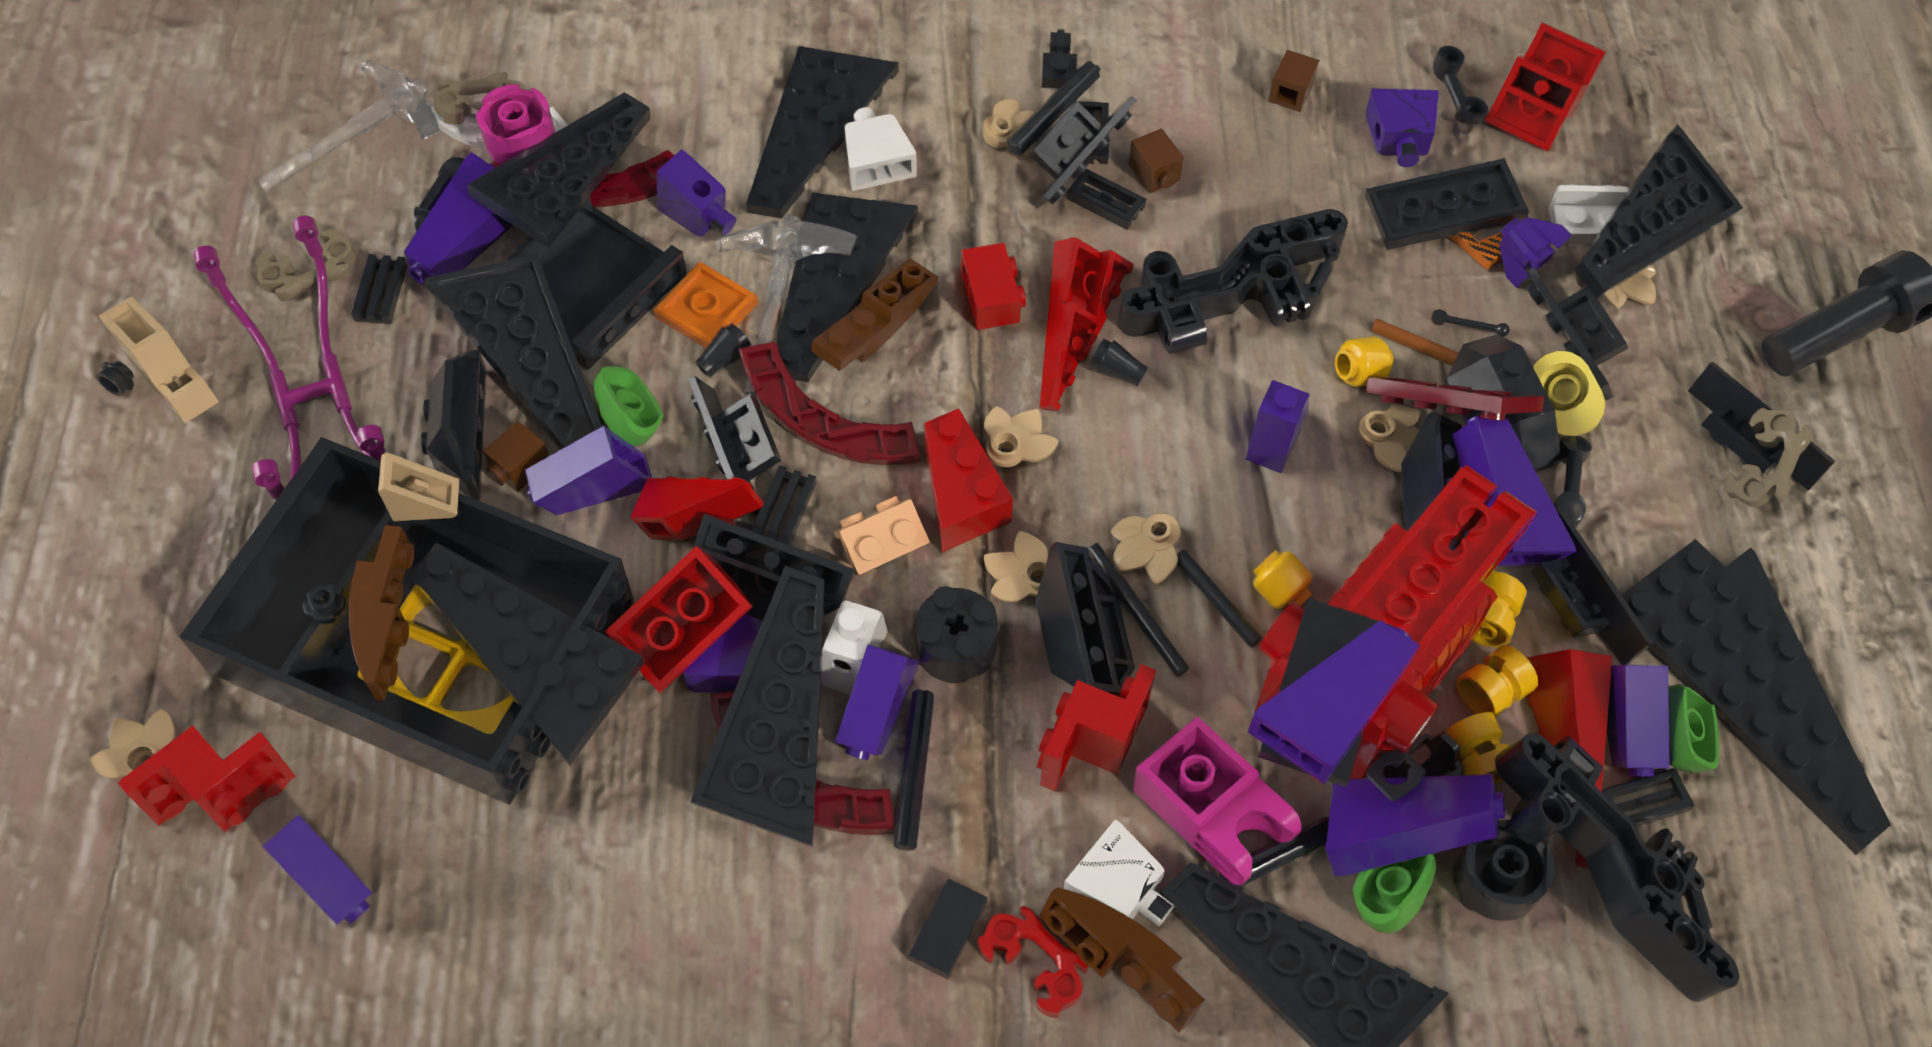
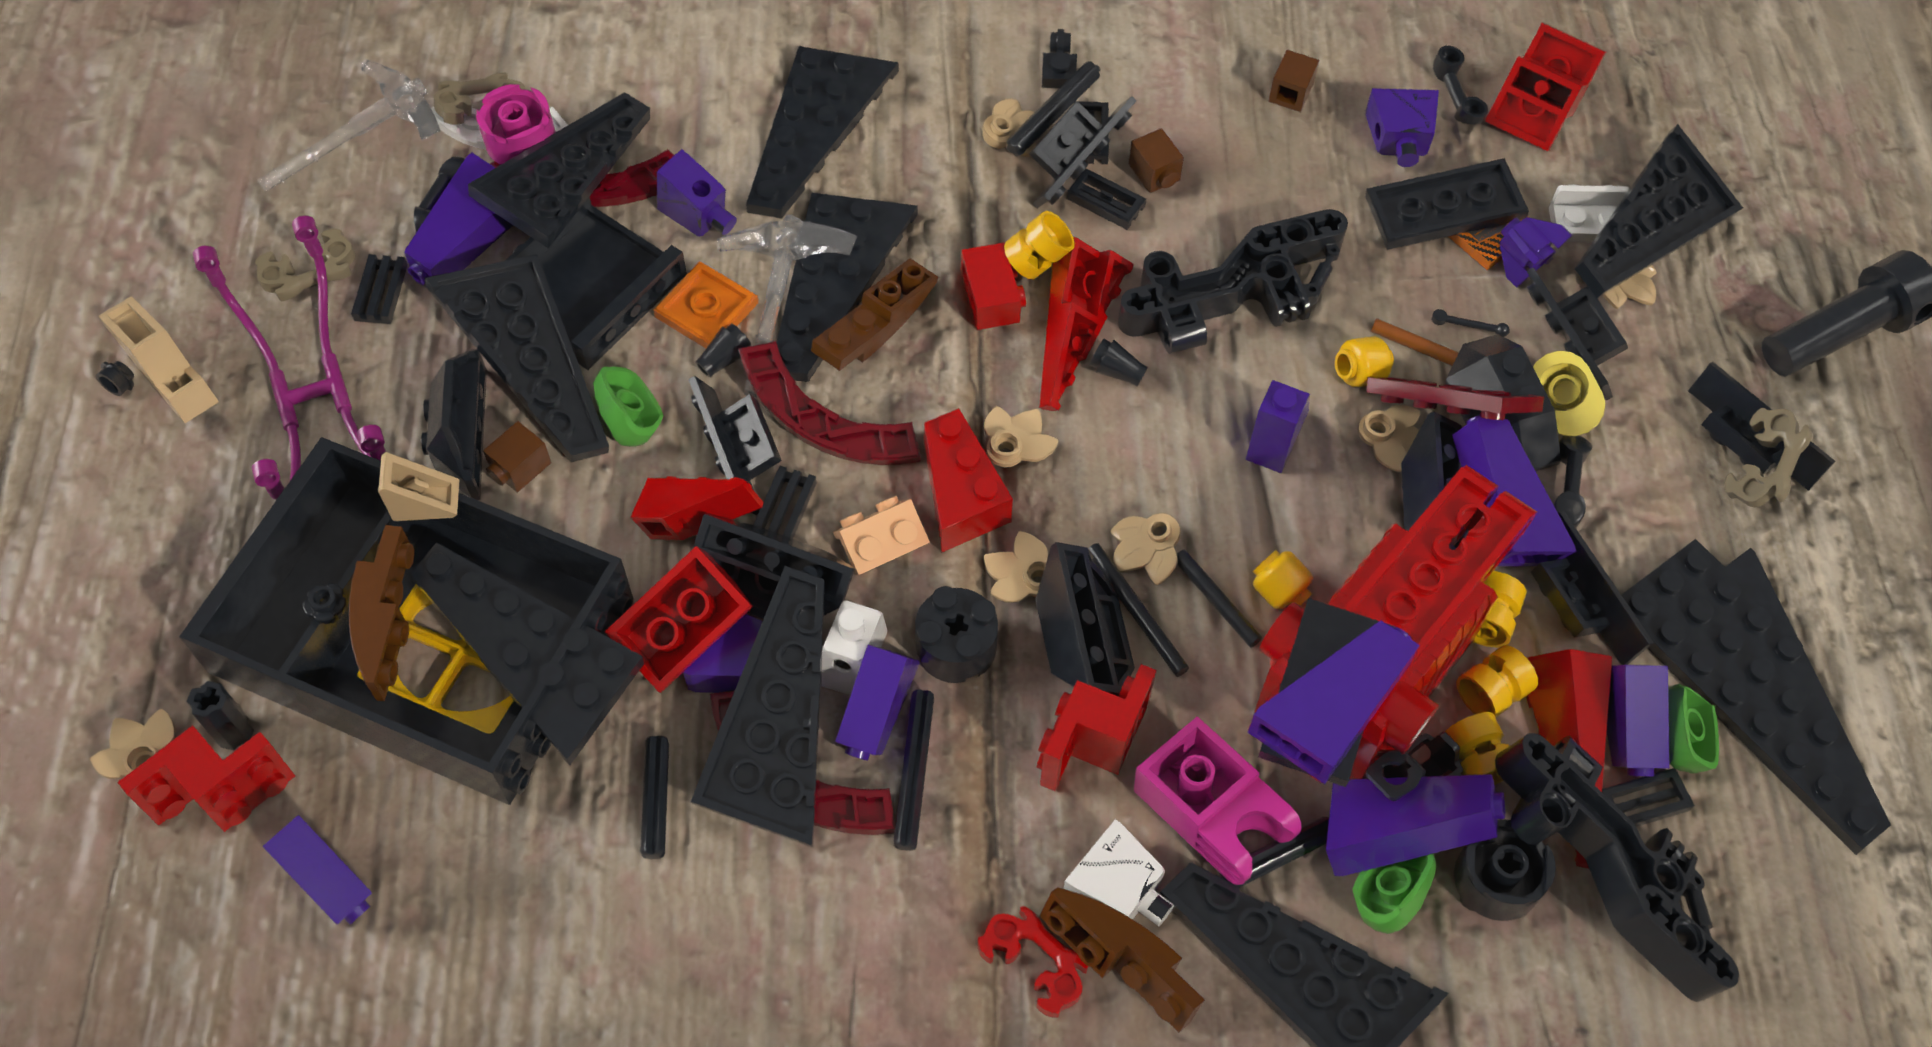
(220, 715): none -> black axle
(588, 473): dark purple slope -> none
(654, 797): none -> black axle
(877, 150): white torso -> none
(948, 929): black tile -> none
(1039, 245): none -> yellow wheel

